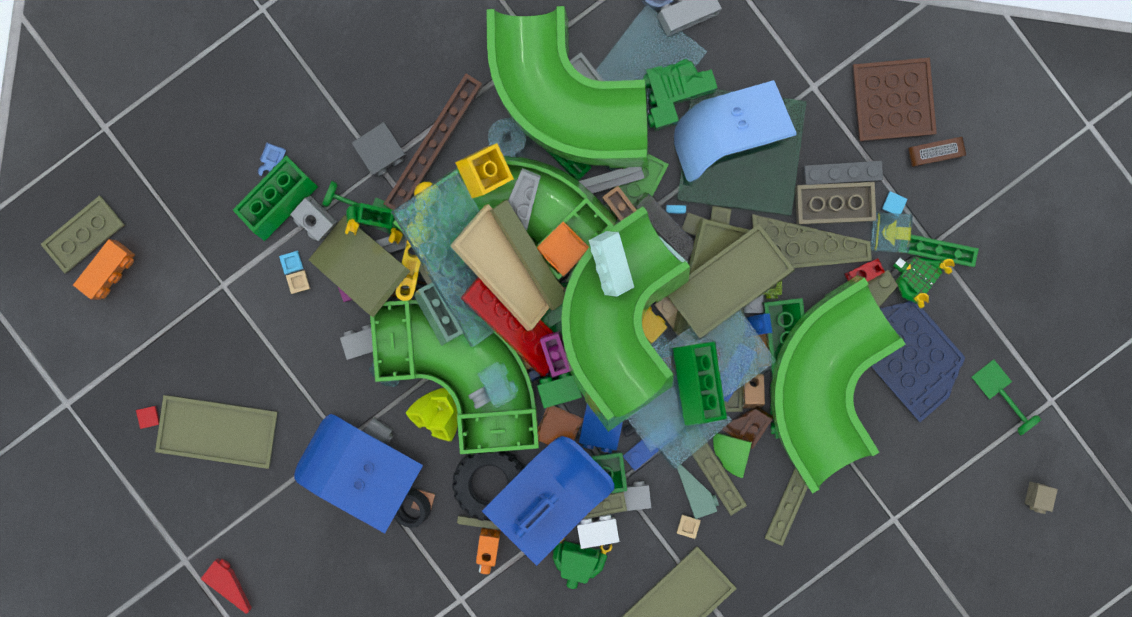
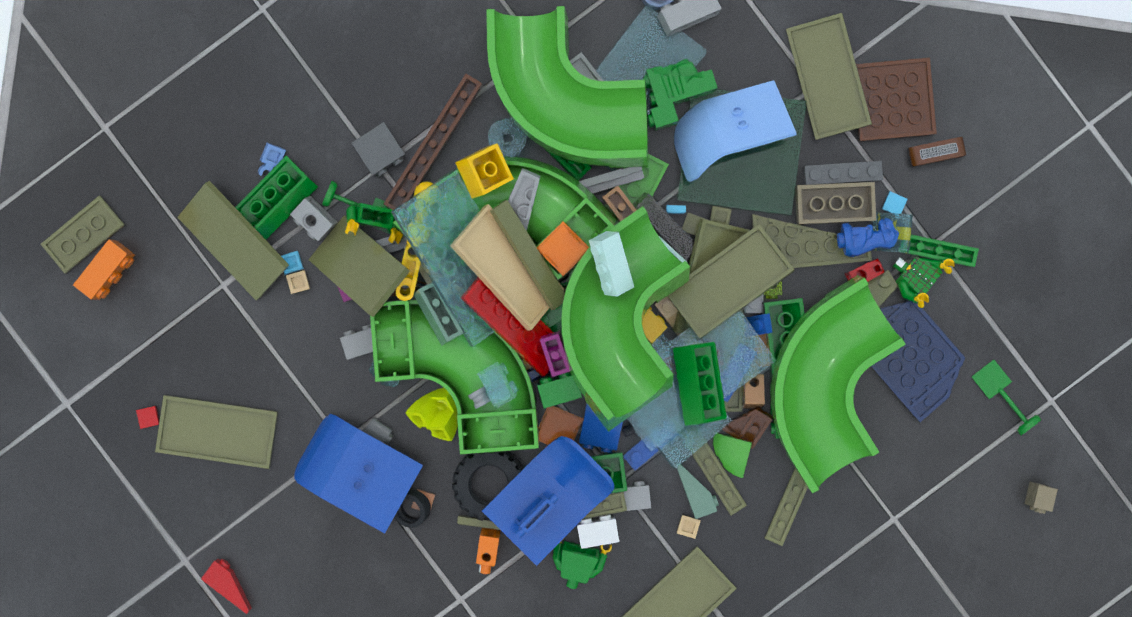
(233, 240): none -> olive tile
(829, 76): none -> olive tile
(861, 240): none -> blue animal

